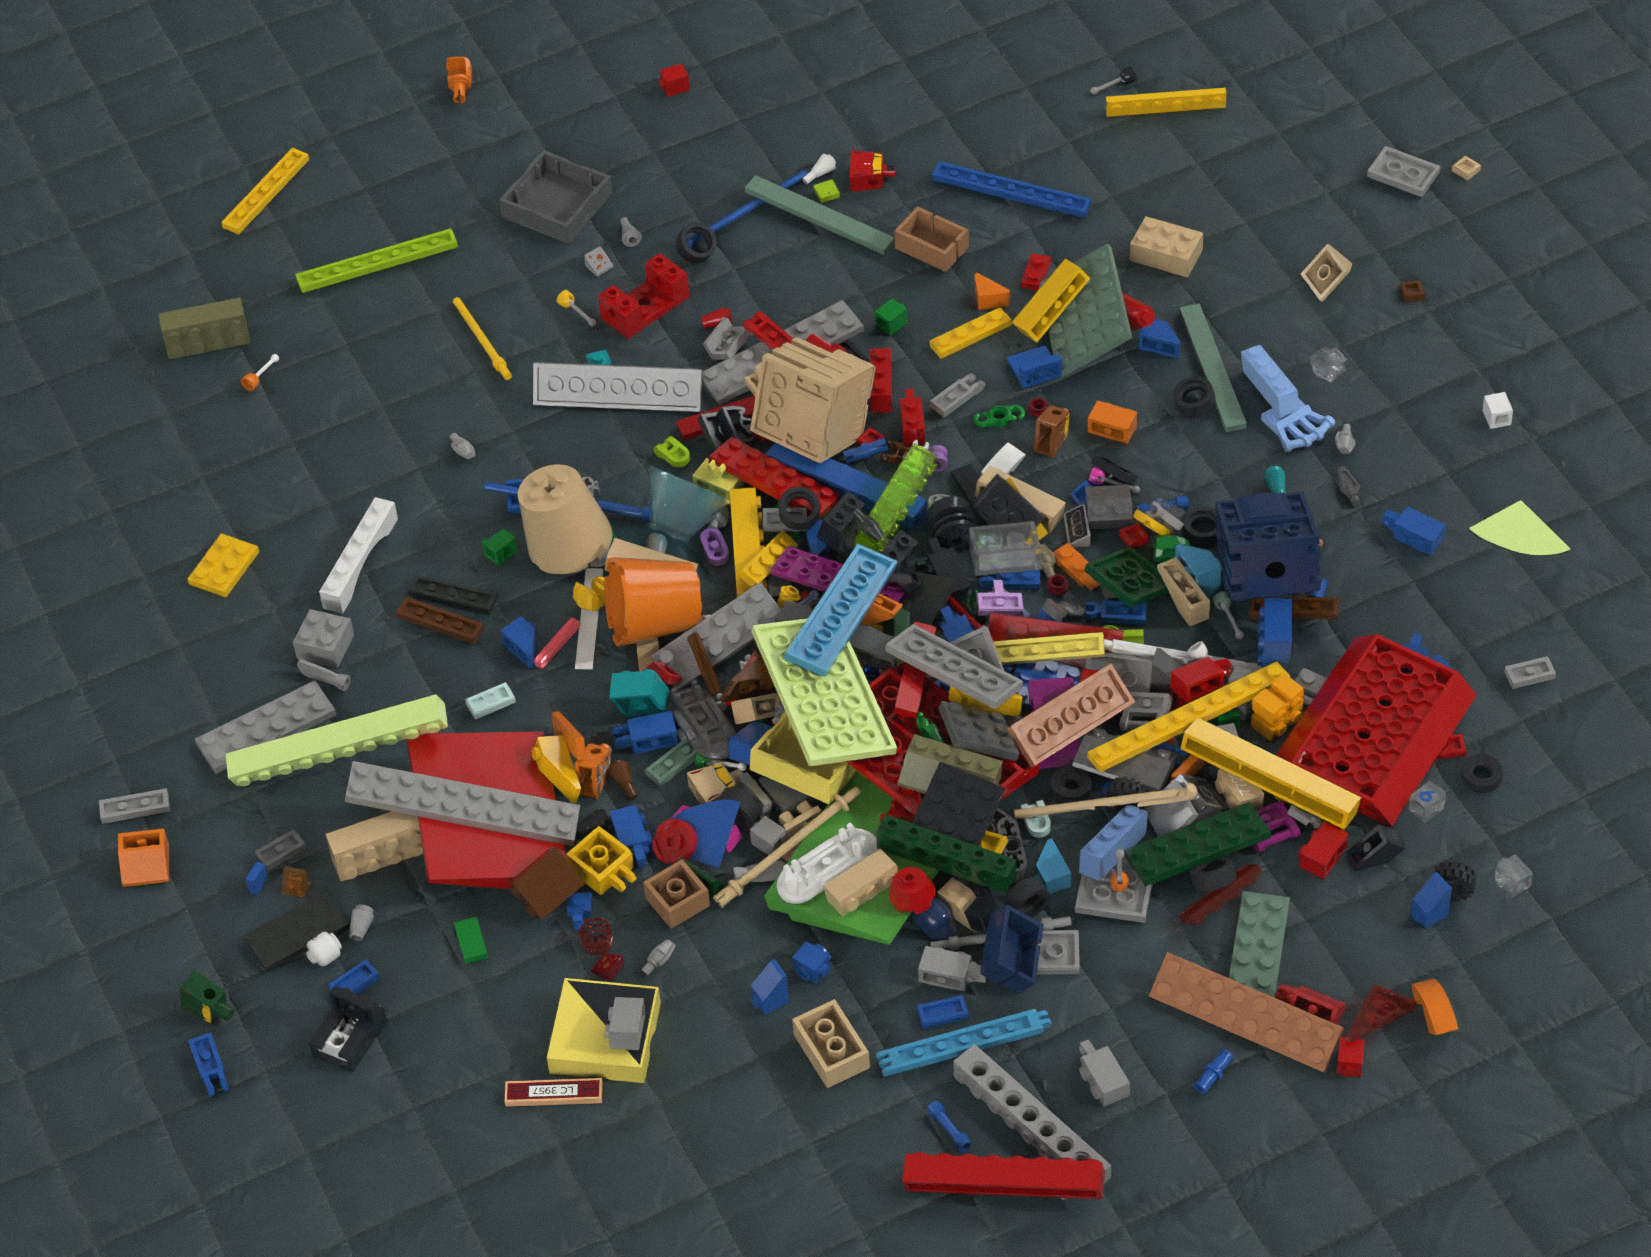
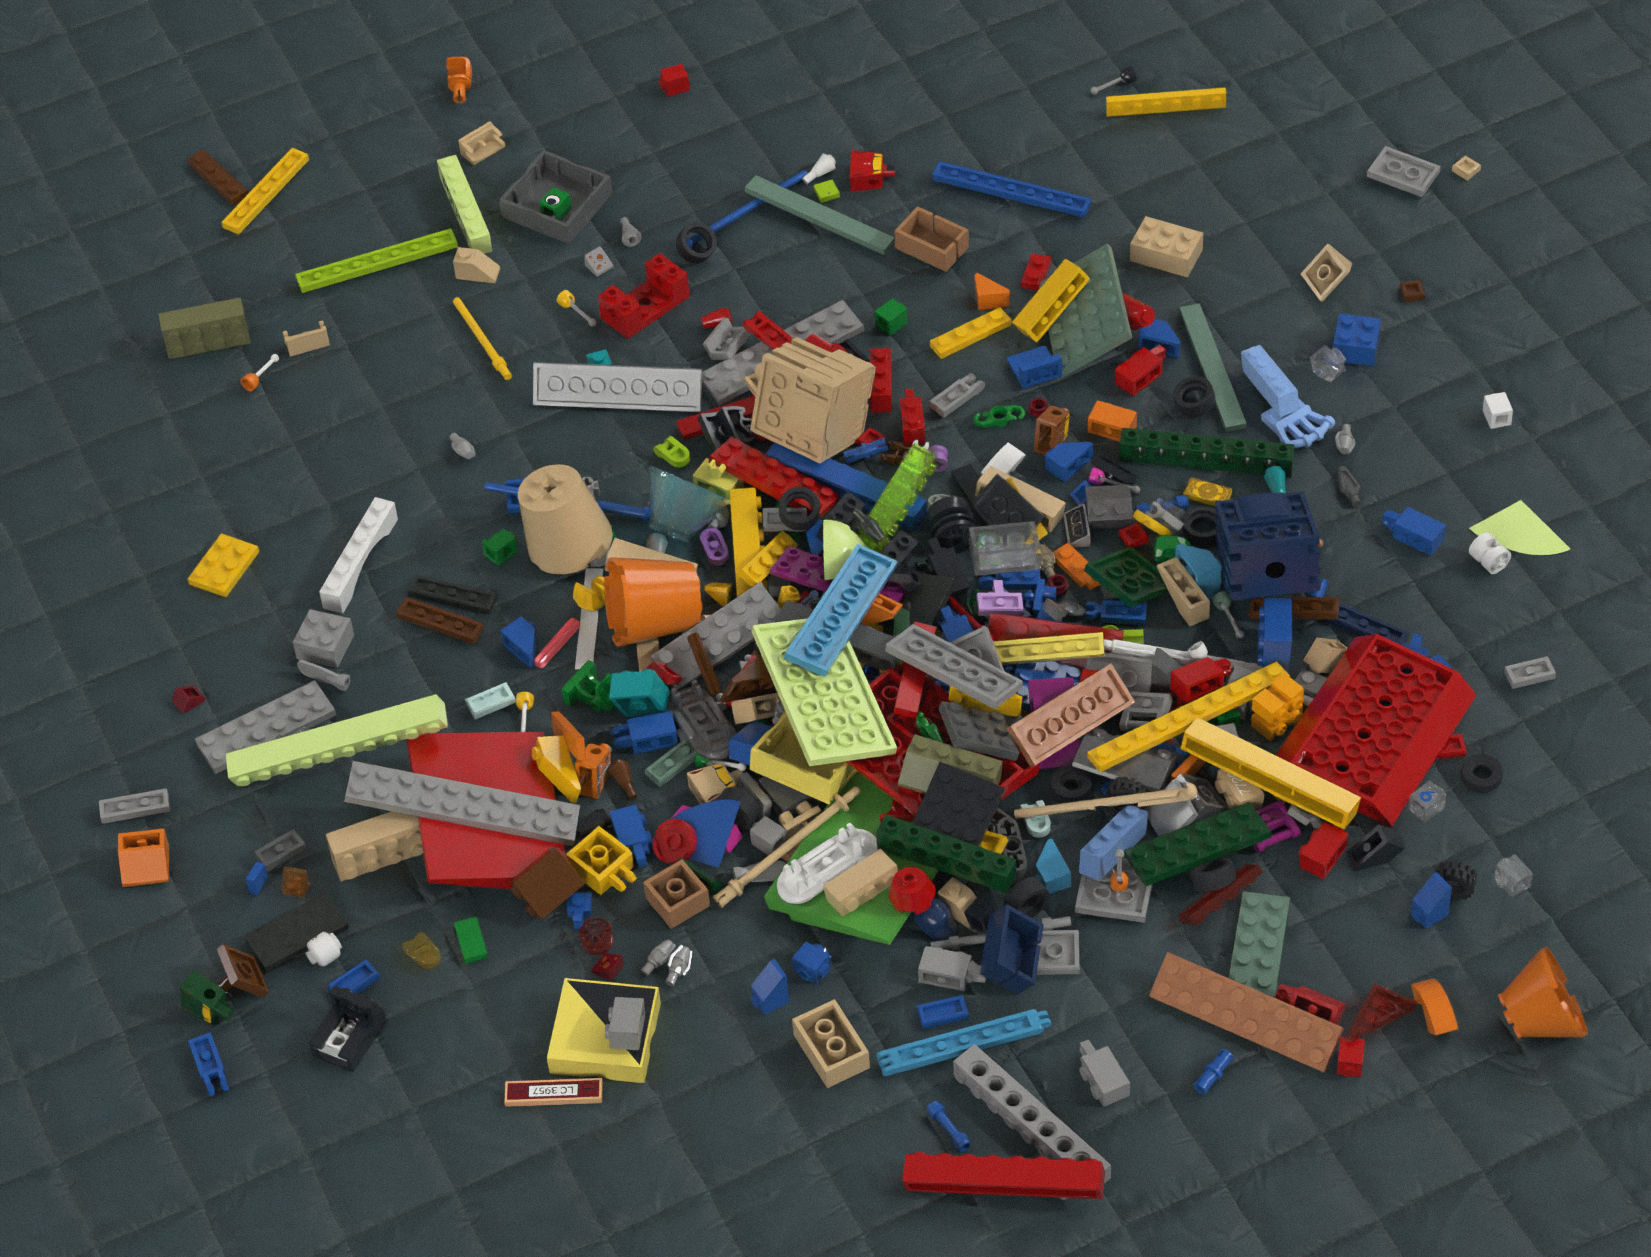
(187, 698): none -> dark red slope
(217, 177): none -> reddish brown plate
(241, 972): none -> reddish brown tile
(307, 340): none -> tan hinge
(360, 921): light grey cone -> none
(426, 956): none -> clear yellow plate
(464, 204): none -> yellowish green brick
(475, 266): none -> tan slope
(481, 143): none -> tan hinge
(524, 702): none -> yellow hinge
(555, 203): none -> green brick
(584, 684): none -> green tile
(678, 964): none -> light grey piece
(720, 592): none -> yellow slope
(837, 546): none -> yellowish green brick
(1036, 600): none -> blue hips
(1068, 458): none -> blue slope
(1140, 370): none -> red hinge
(1204, 452): none -> dark green brick
(1206, 492): none -> tile
(1324, 655): none -> tan slope
(1357, 338): none -> blue brick
(1363, 625): none -> dark blue tile
(1489, 553): none -> white wheel
(1540, 1002): none -> orange cone

